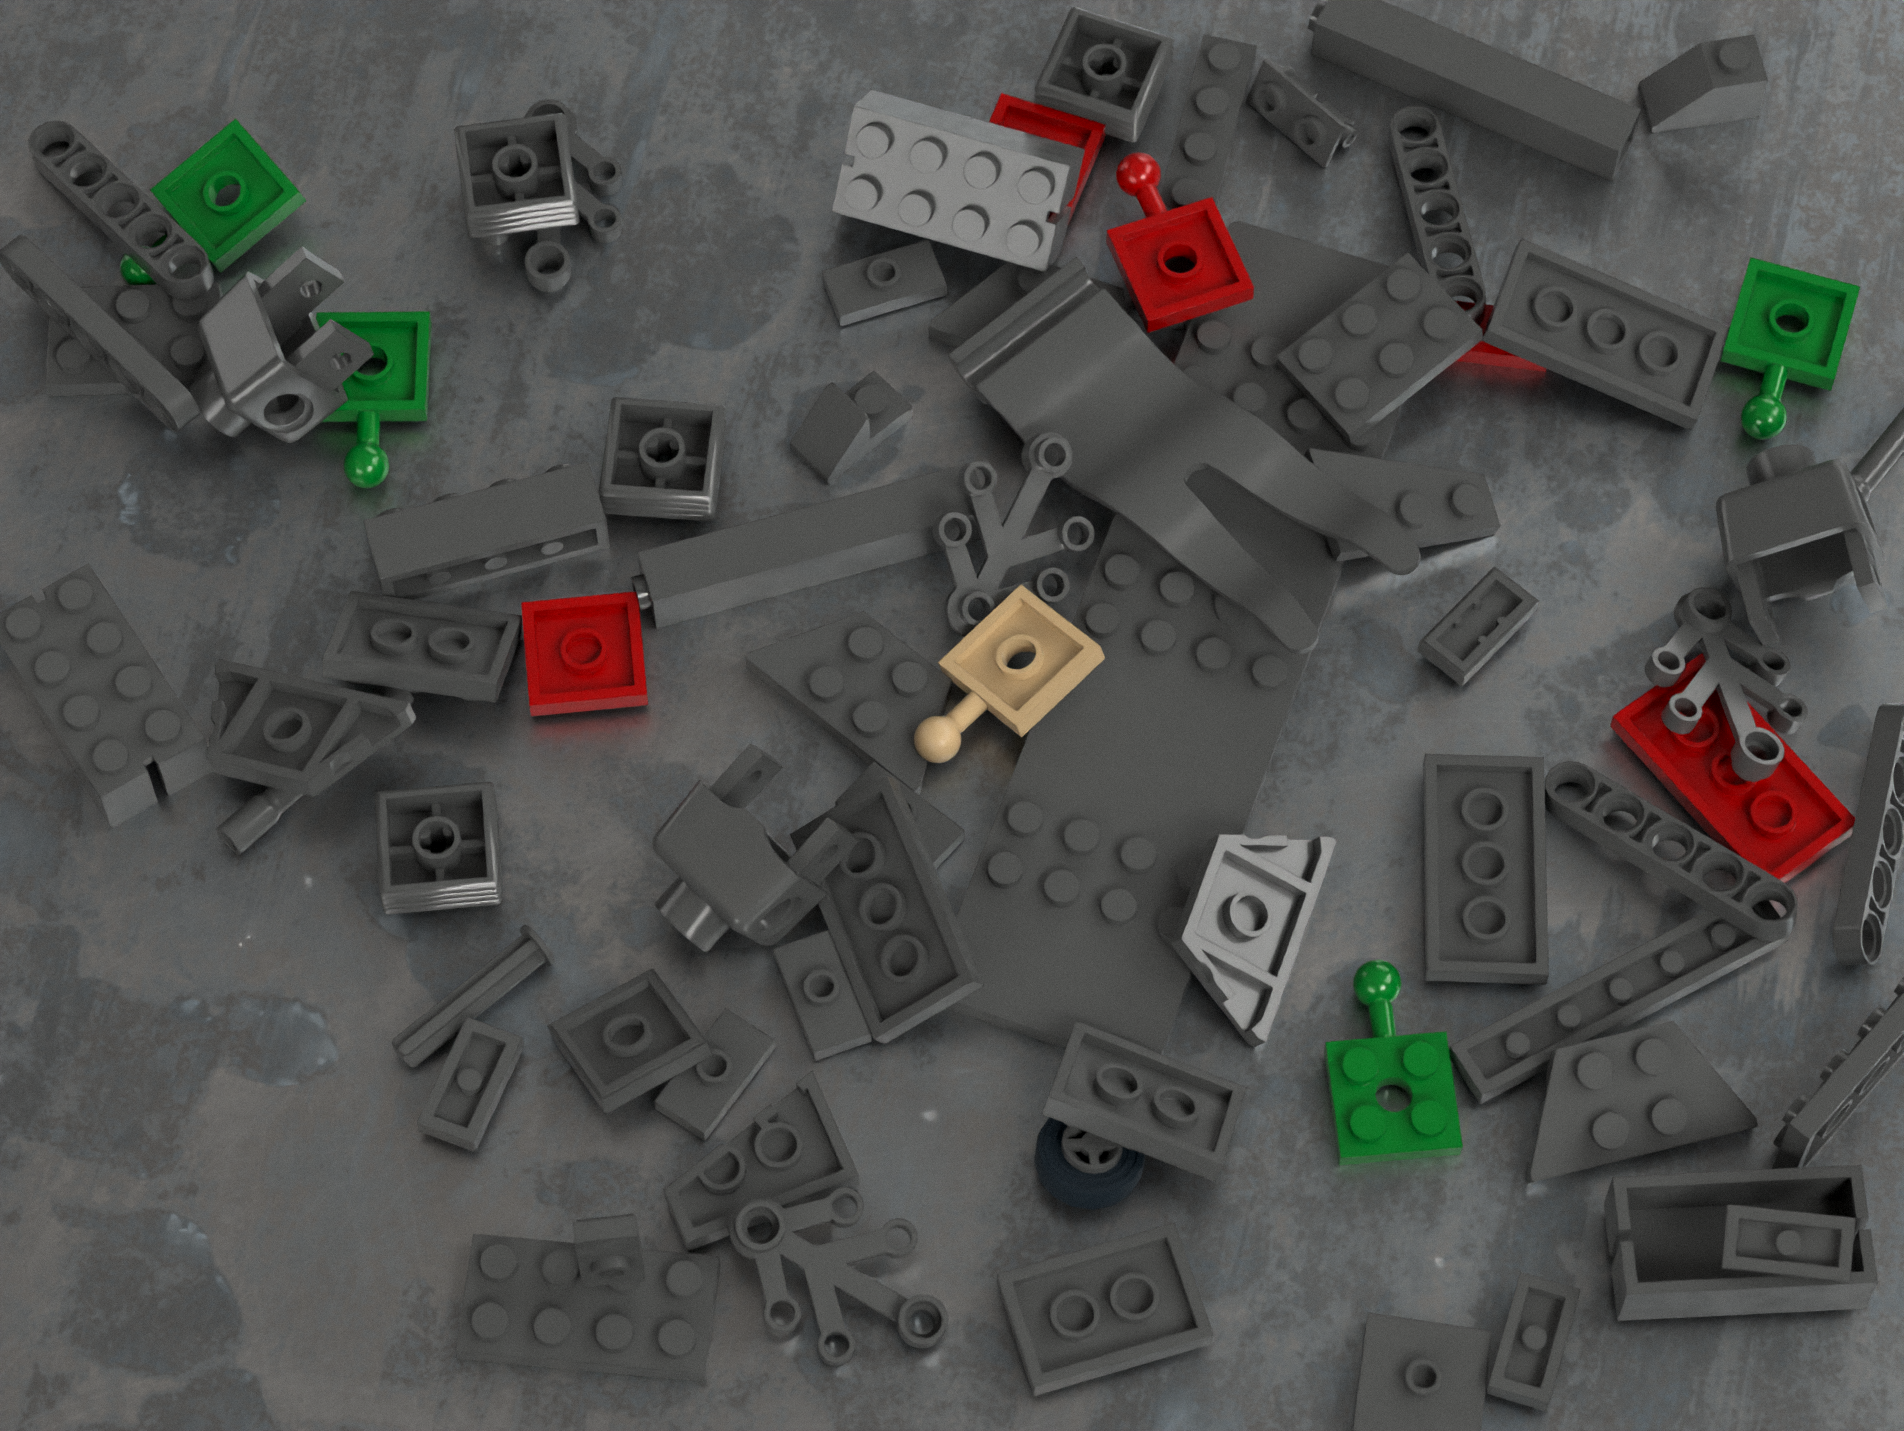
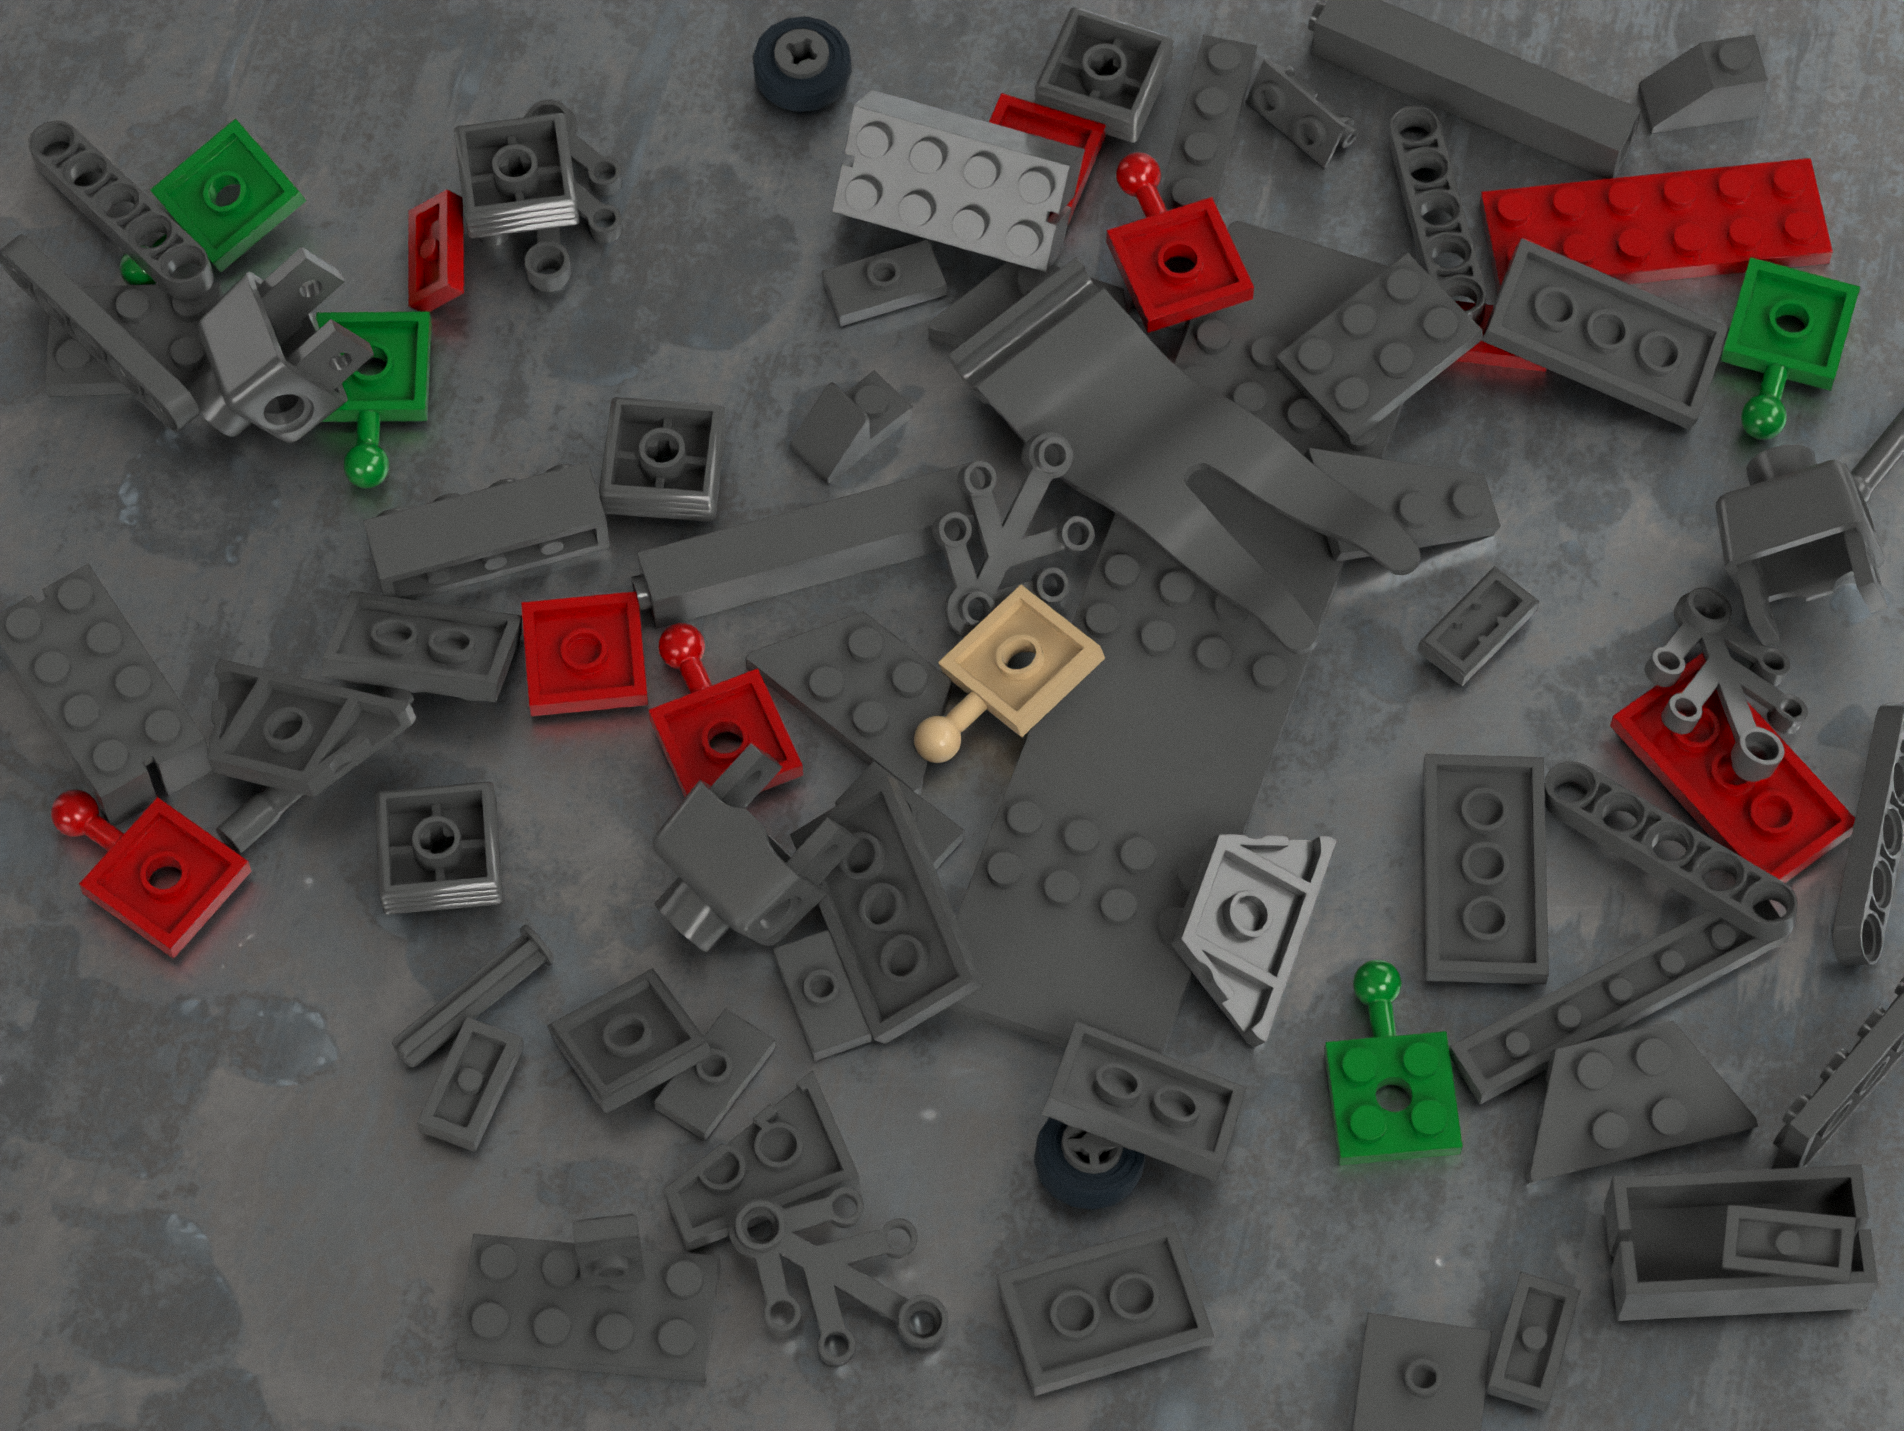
(154, 841): none -> red plate
(435, 252): none -> red plate
(733, 706): none -> red plate
(812, 81): none -> black wheel
(1667, 221): none -> red plate

